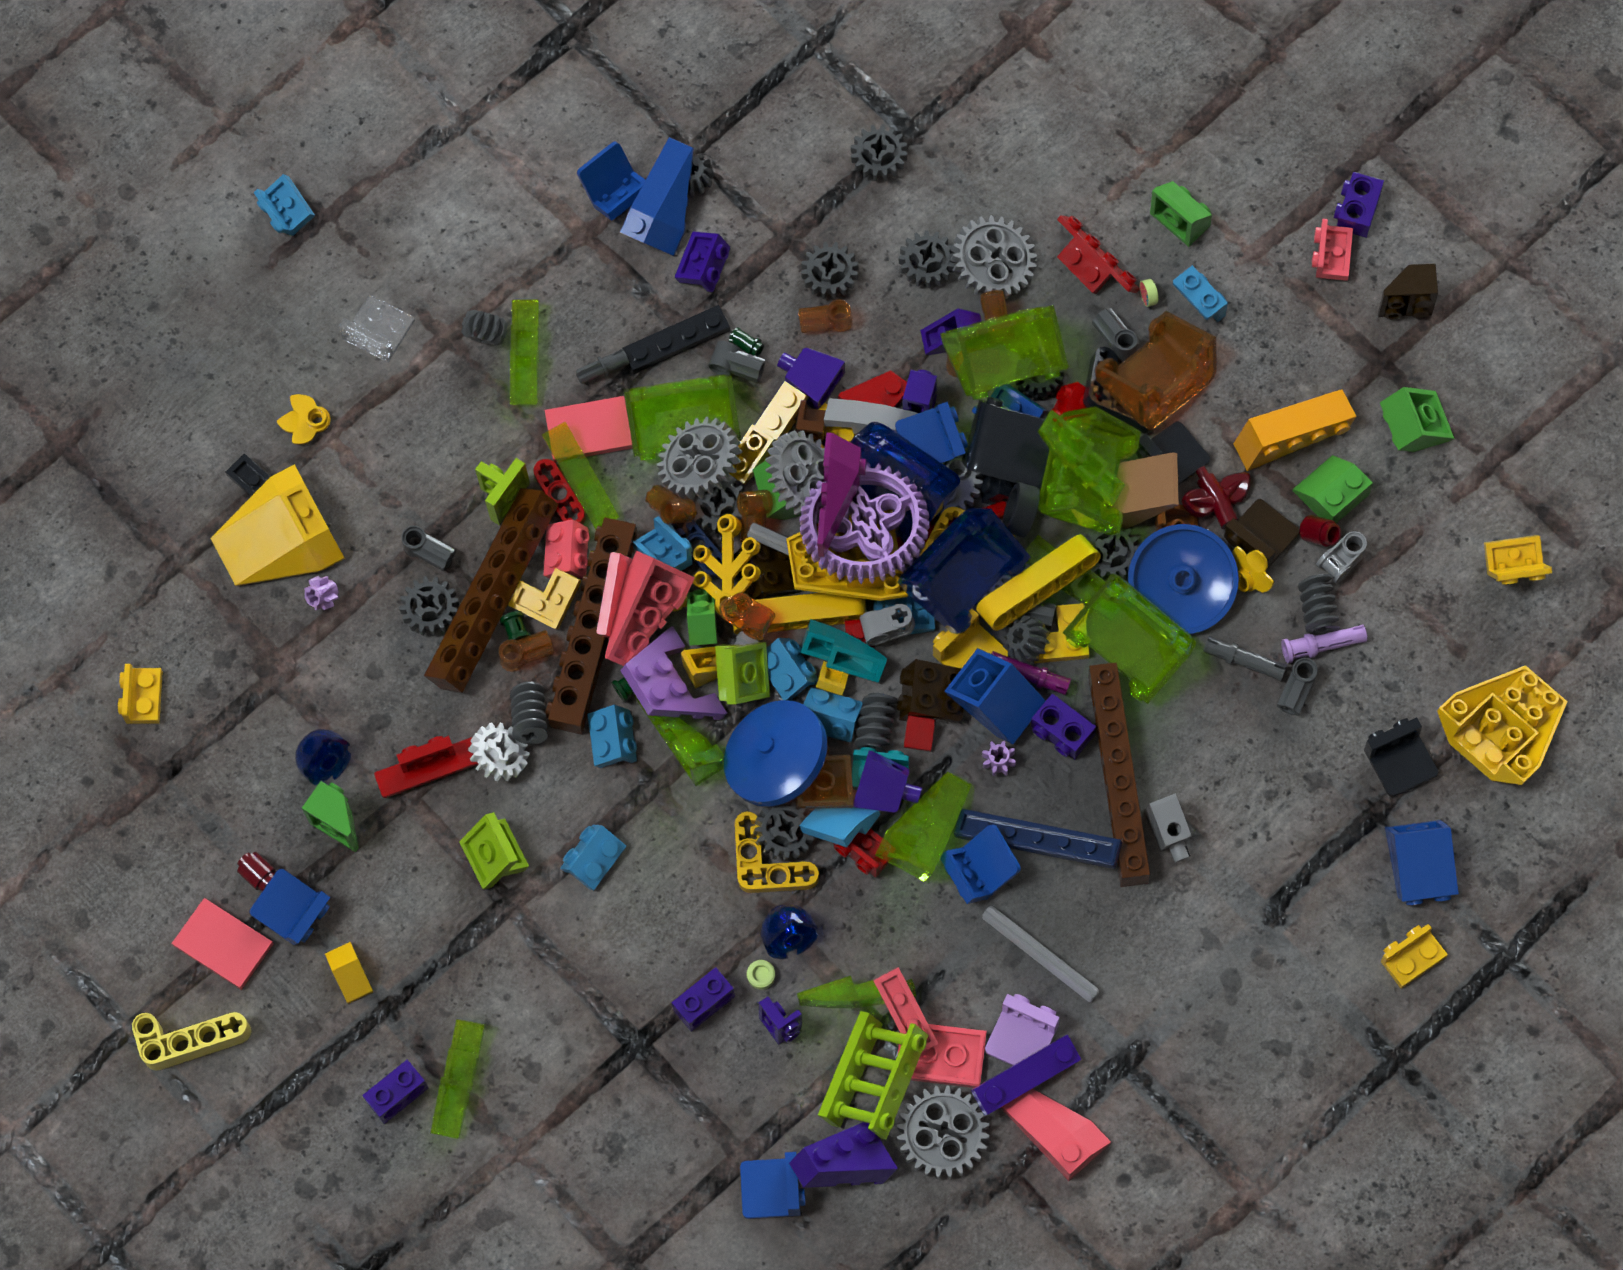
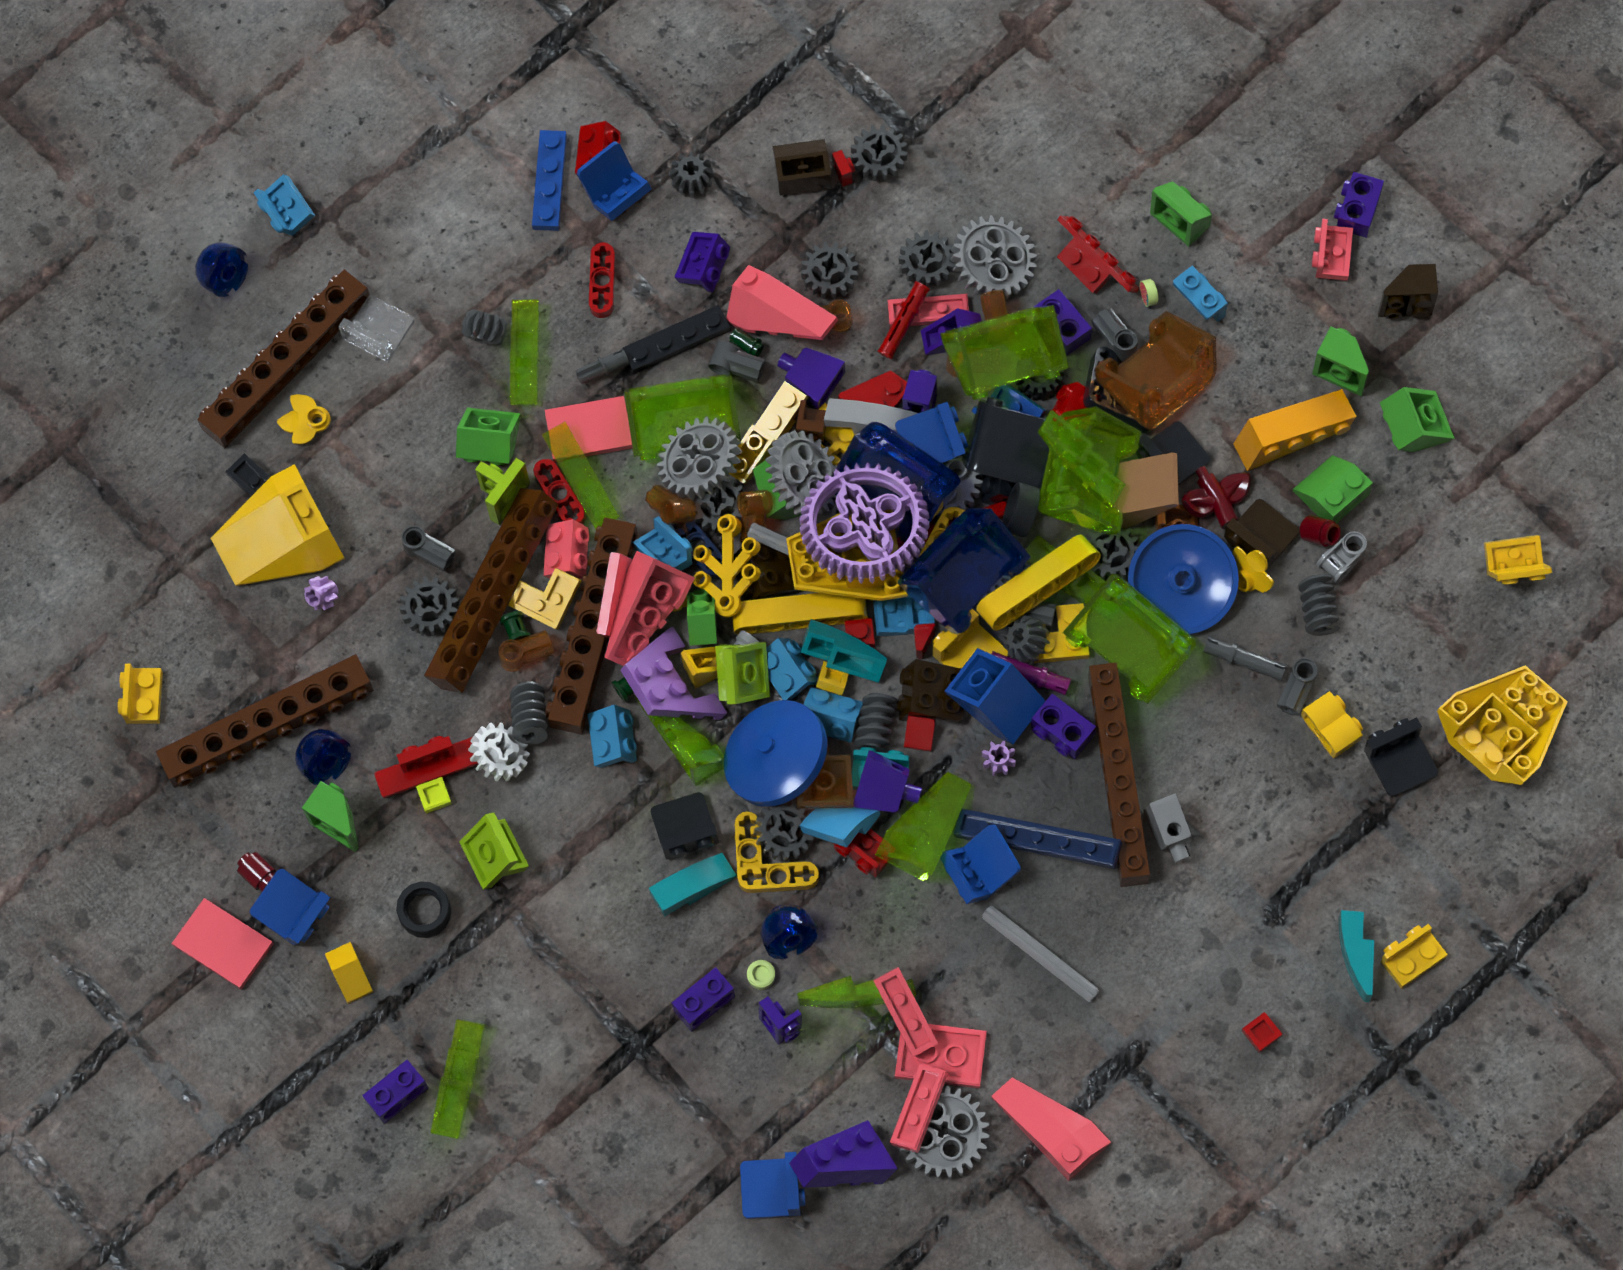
(193, 1034): light yellow beam -> none
(221, 268): none -> clear blue cylinder
(249, 719): none -> reddish brown brick
(281, 372): none -> reddish brown brick
(411, 892): none -> black tyre
(433, 795): none -> neon yellow tile
(487, 436): none -> bright green slope
(549, 180): none -> blue plate
(593, 855): dark azure bracket -> none
(594, 139): none -> red bracket
(596, 270): none -> red beam
(661, 204): blue wedge -> none
(684, 826): none -> black bracket
(691, 883): none -> teal slope
(747, 615): clear orange piece -> none
(768, 305): none -> coral wedge
(802, 167): none -> dark brown slope
(842, 475): magenta wedge -> none
(843, 167): none -> red plate
(852, 1065): lime fence -> none
(884, 624): light grey piece -> none
(908, 311): none -> red pin
(918, 1108): none -> coral tile
(923, 636): none -> red slope
(931, 309): none -> coral tile
(1021, 1030): lavender bracket -> none
(1025, 1075): dark purple plate -> none
(1068, 320): none -> dark purple brick
(1262, 1032): none -> red plate
(1312, 645): lavender pin -> none
(1332, 724): none -> yellow brick
(1341, 361): none -> bright green slope
(1357, 952): none -> teal slope
(1422, 861): blue slope -> none

